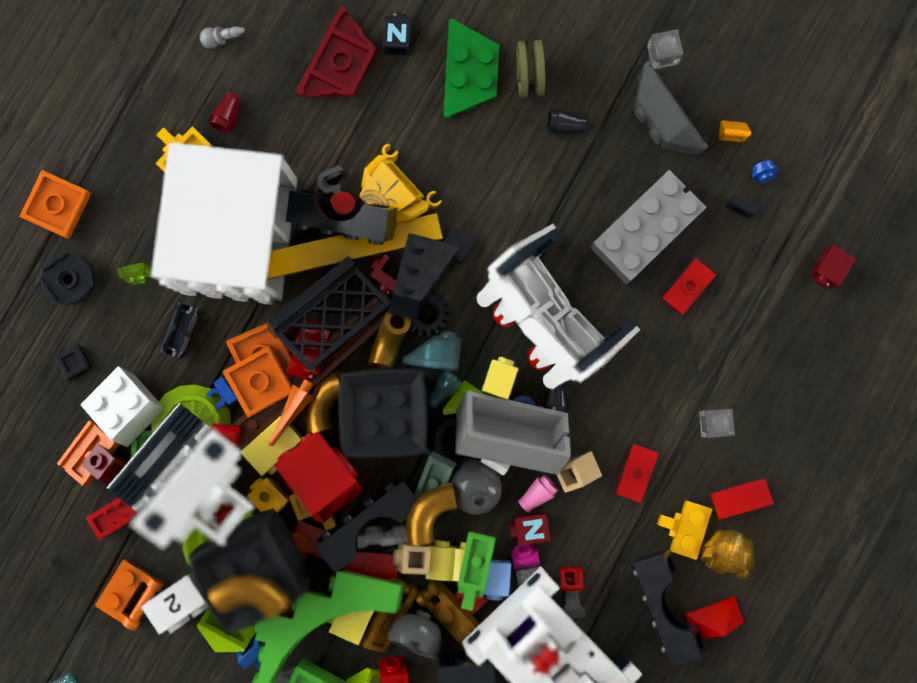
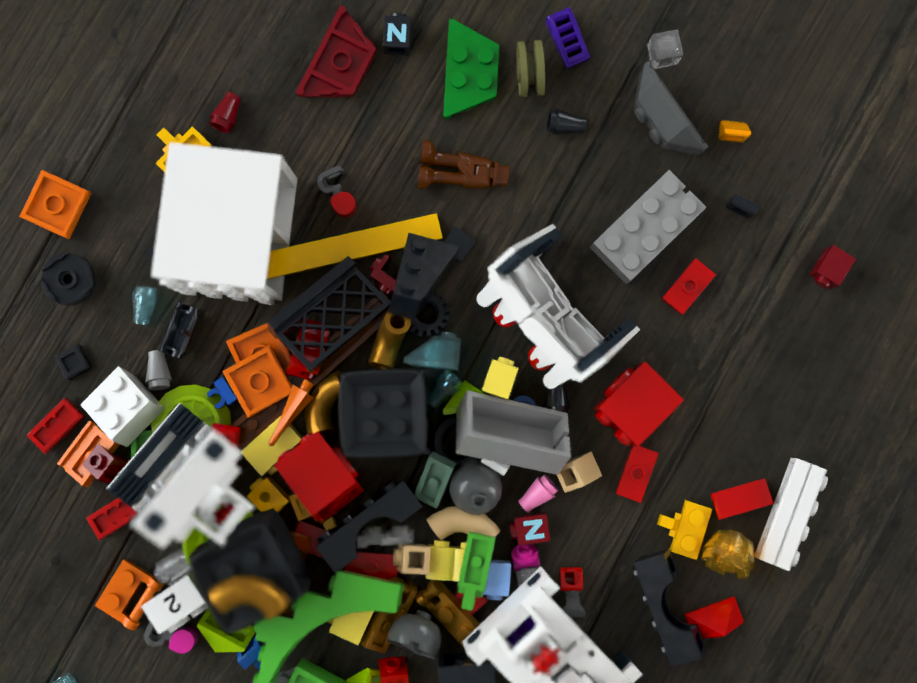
(55, 425): none -> red plate
(134, 273): clear neon green plate -> none
(143, 303): none -> clear light blue cone
(158, 373): none -> light grey cone
(172, 568): none -> clear brick
(179, 640): none -> leg
(213, 37): light grey bar -> none
(310, 210): black arch -> none
(388, 186): yellow torso -> none
(426, 510): pearl gold cylinder -> none
(453, 520): none -> tan cylinder
(473, 170): none -> reddish brown piece
(561, 16): none -> dark purple slope
(636, 404): none -> red brick
(717, 423): clear brick -> none
(764, 171): blue plate -> none
(791, 513): none -> white brick

